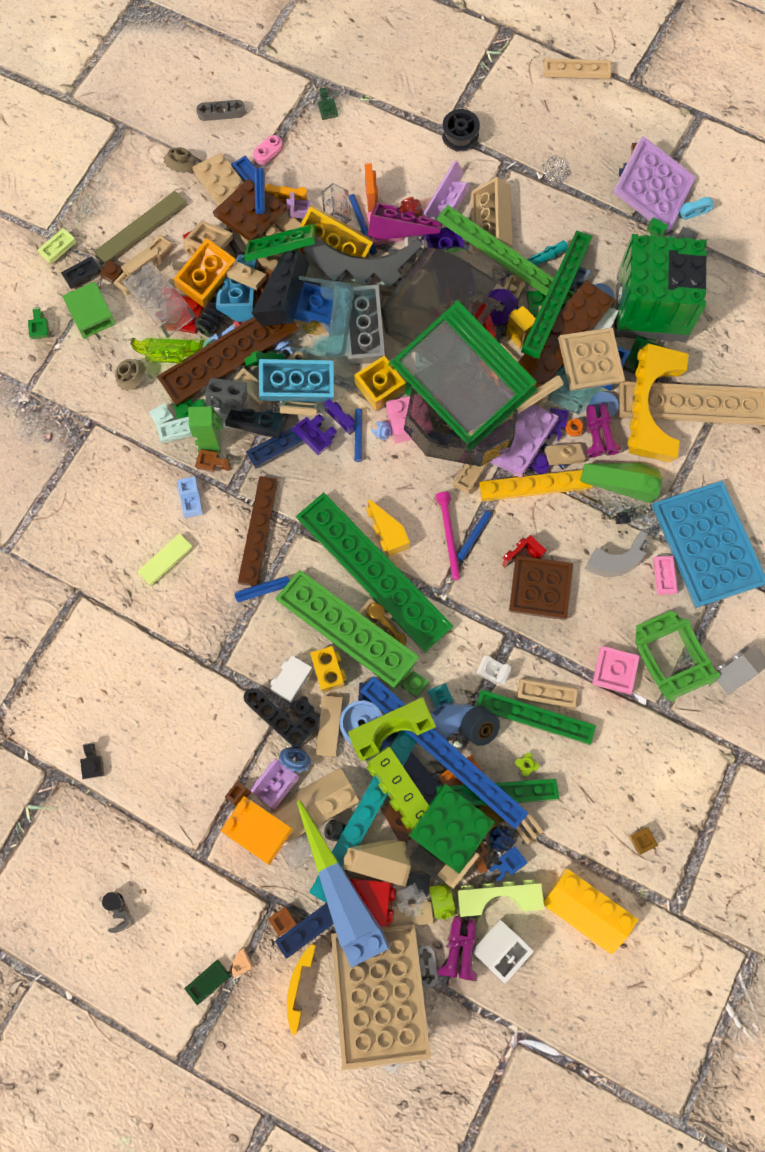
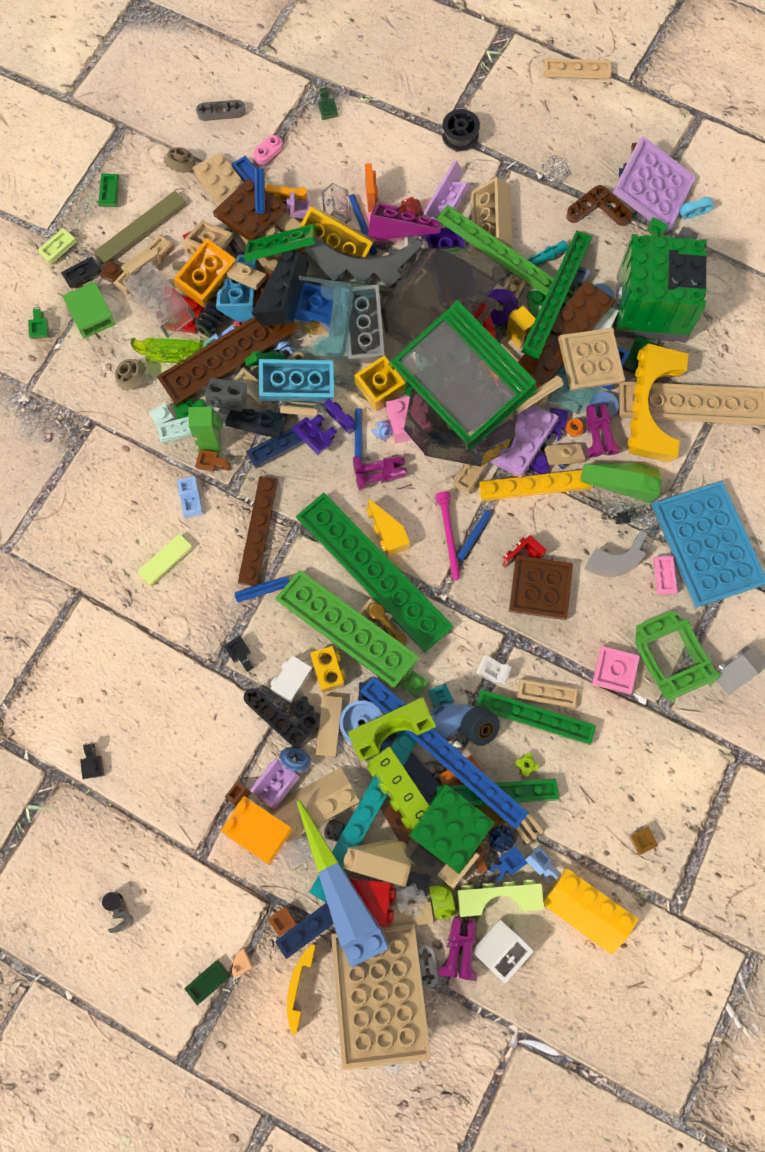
(109, 190): none -> green plate
(238, 651): none -> black plate
(386, 465): none -> magenta piece
(542, 864): none -> light blue plate
(601, 201): none -> reddish brown beam

